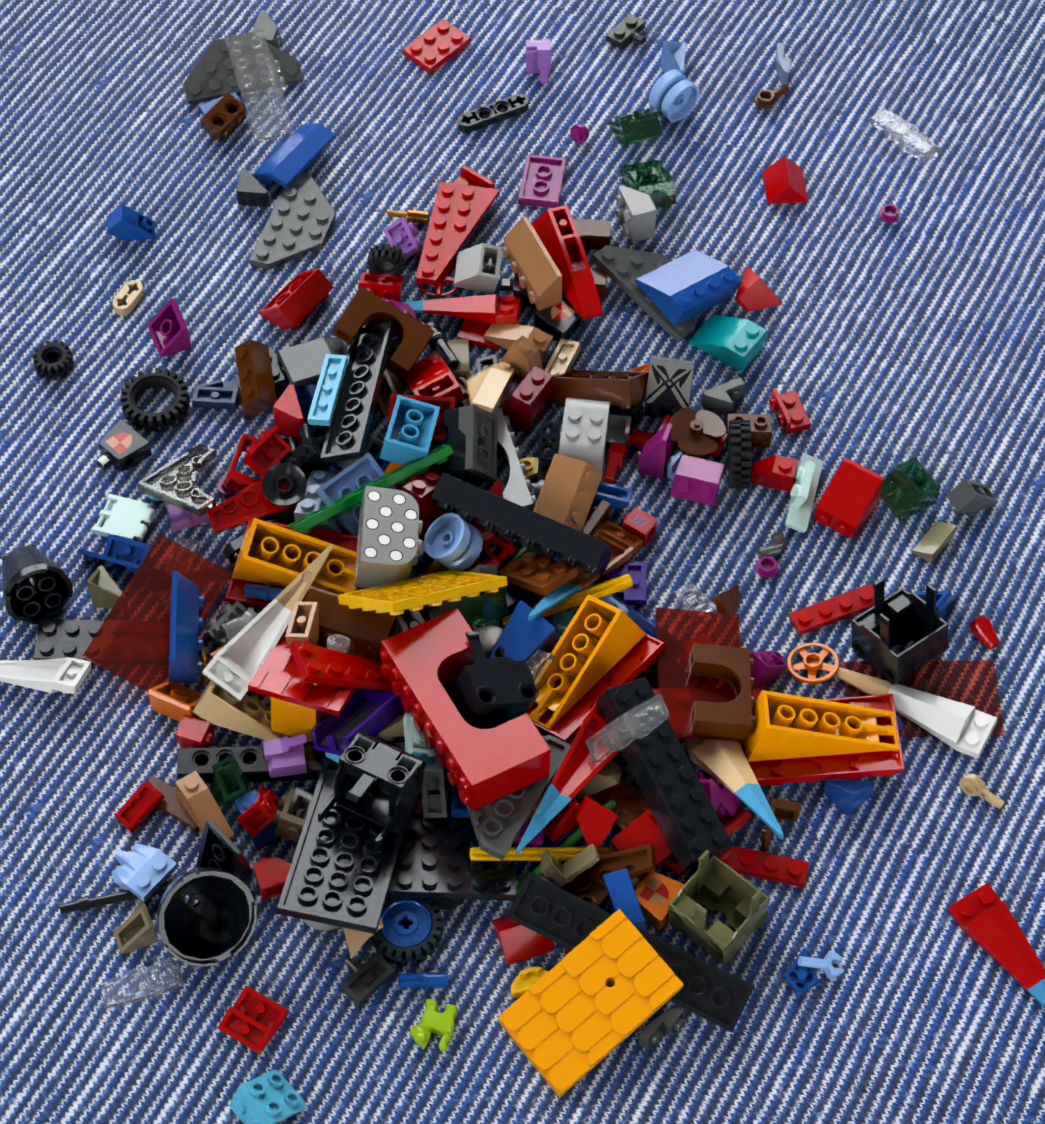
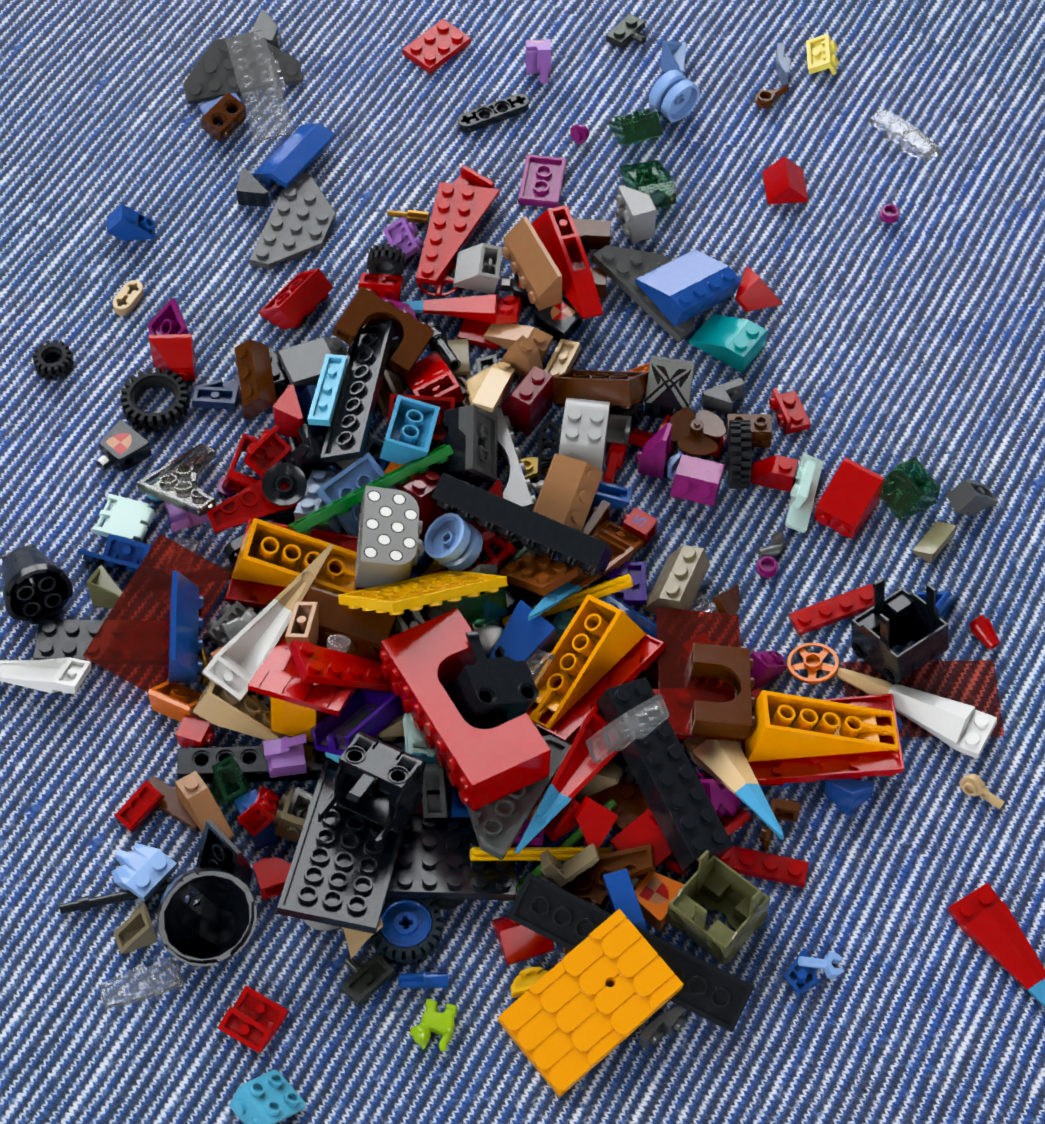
(174, 353): none -> red slope
(262, 592): blue axle -> none
(679, 579): none -> dark tan slope
(822, 54): none -> light yellow bracket

